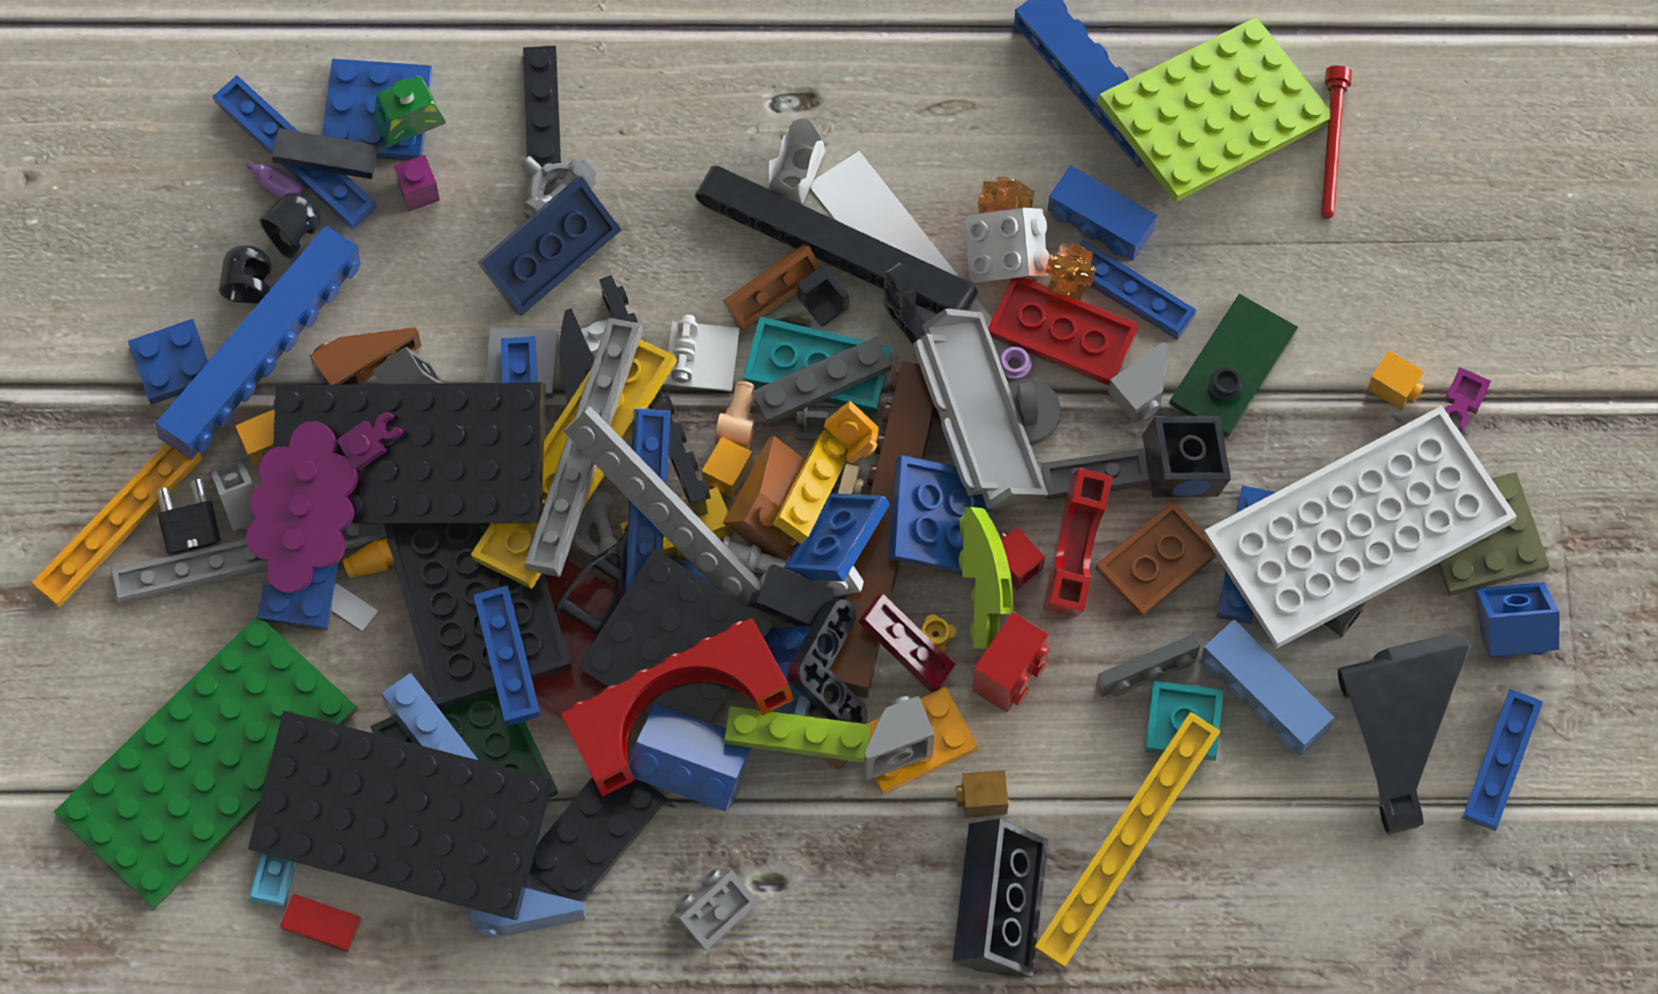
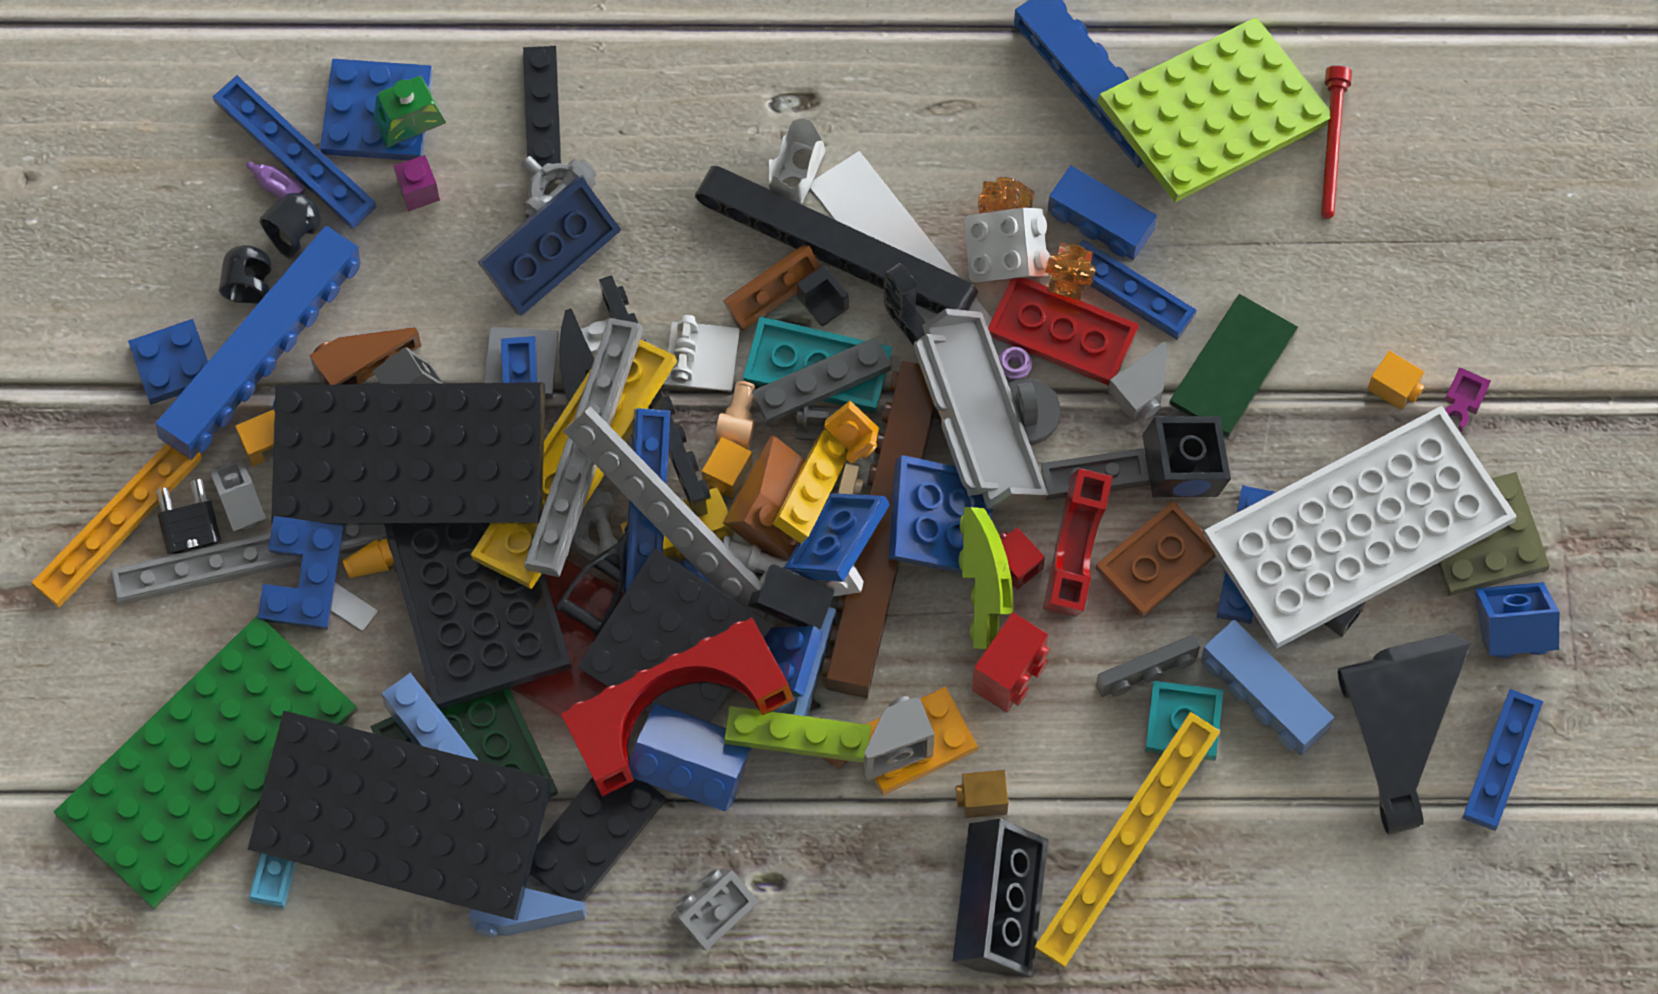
(301, 507): magenta plate -> none
(320, 922): red tile -> none
(325, 153): black tile -> none
(365, 442): magenta plate -> none
(507, 655): blue plate -> none
(819, 664): black beam -> none
(906, 643): dark red plate -> none
(936, 624): yellow plate -> none
(1226, 384): black plate -> none

